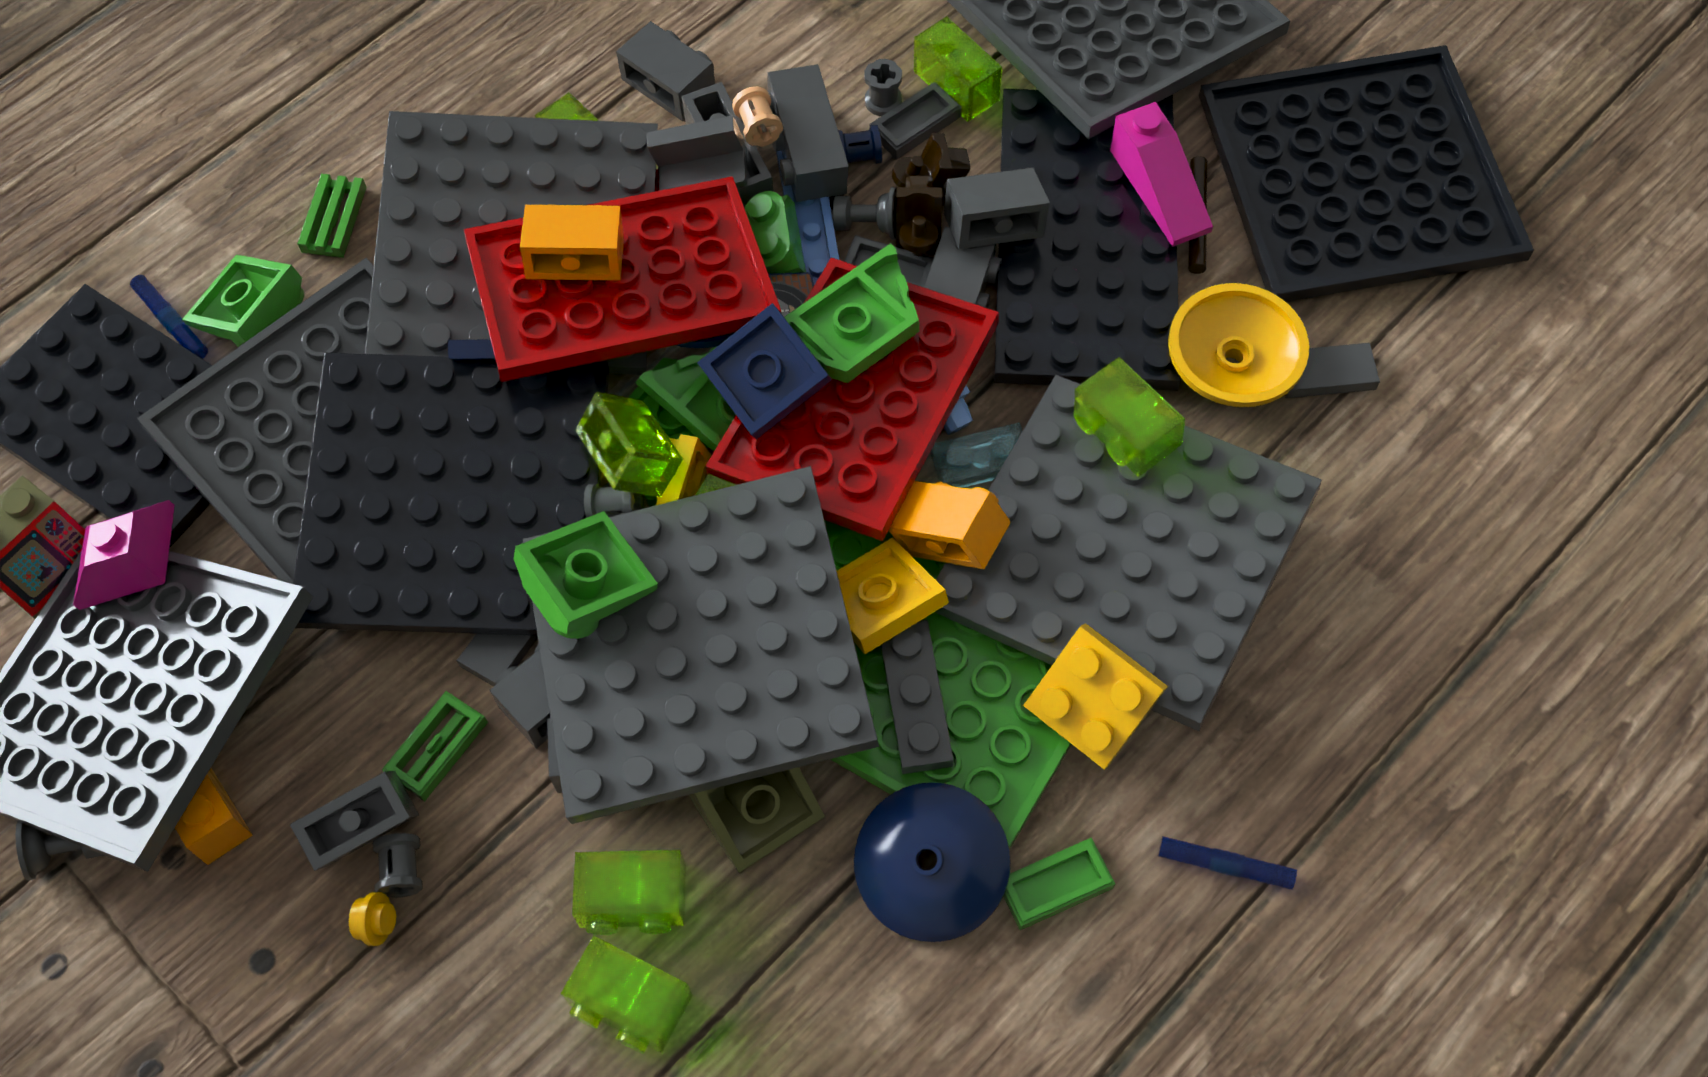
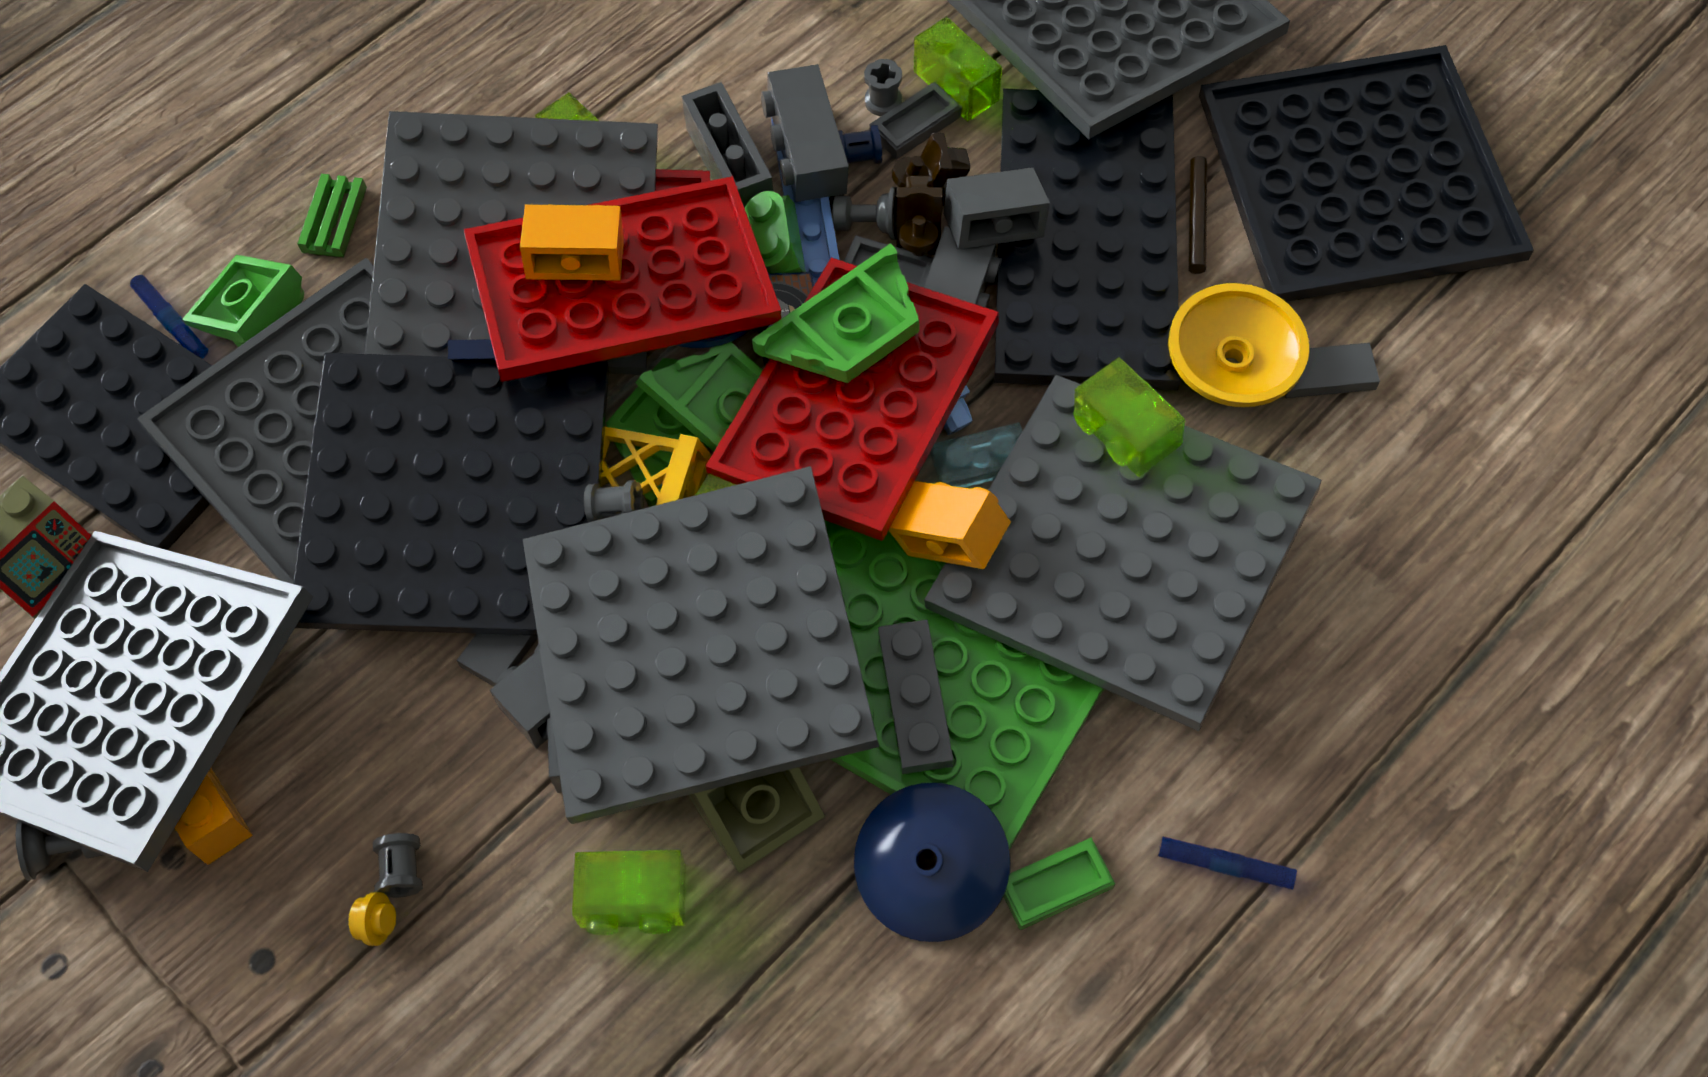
(124, 555): dark pink slope -> none
(354, 819): dark grey brick -> none
(448, 757): bright green tile -> none
(582, 574): bright green slope -> none
(626, 996): clear neon green brick -> none
(628, 444): clear neon green brick -> none
(664, 67): dark grey brick -> none
(699, 153): dark grey panel -> none
(760, 115): light nougat bush -> none
(764, 371): dark blue plate -> none
(887, 594): yellow plate -> none
(1095, 696): yellow plate -> none
(1160, 173): dark pink slope -> none

